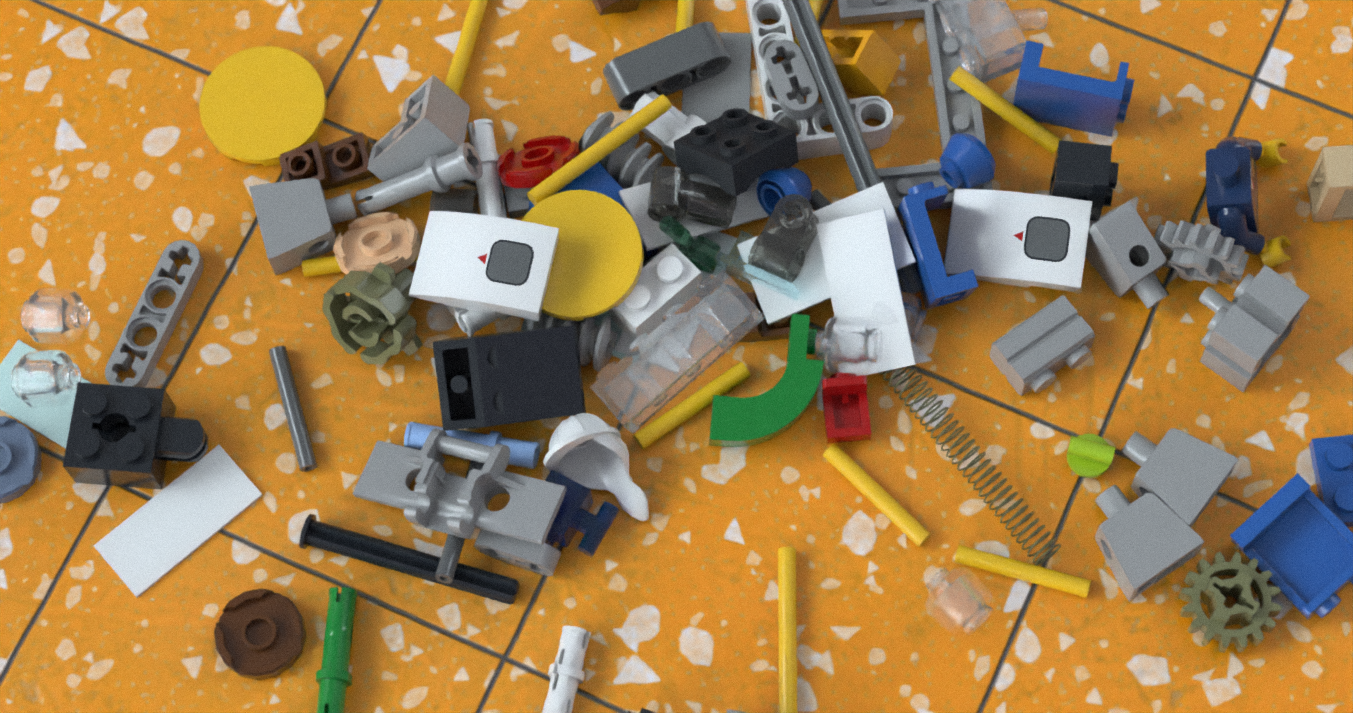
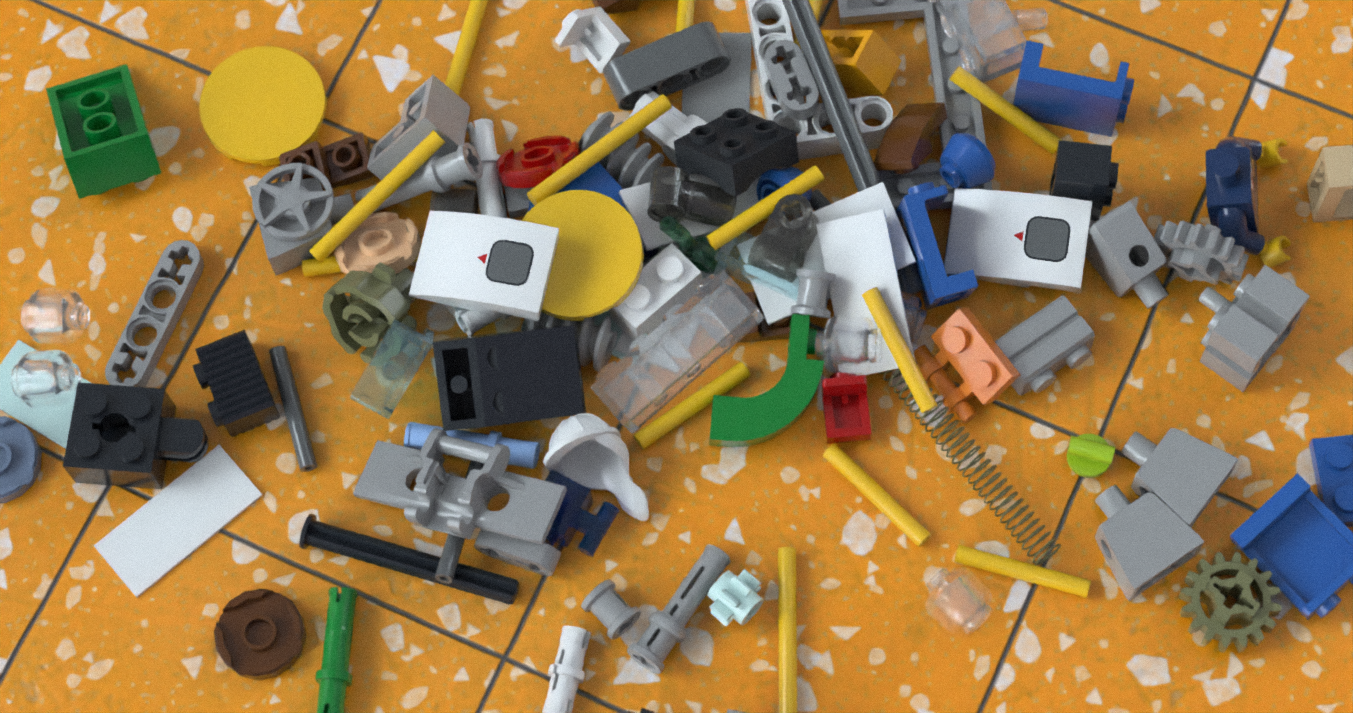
(103, 131): none -> green slope
(236, 383): none -> black brick
(293, 201): none -> light grey wheel
(376, 196): none -> yellow bar
(392, 368): none -> clear light blue panel
(593, 35): none -> white bracket
(610, 609): none -> light grey bush
(669, 624): none -> light grey pin
(735, 597): none -> light aqua gear
(763, 208): none -> yellow piece
(813, 293): none -> light grey bush
(899, 350): none -> yellow piece
(908, 137): none -> reddish brown slope
(975, 358): none -> orange plate

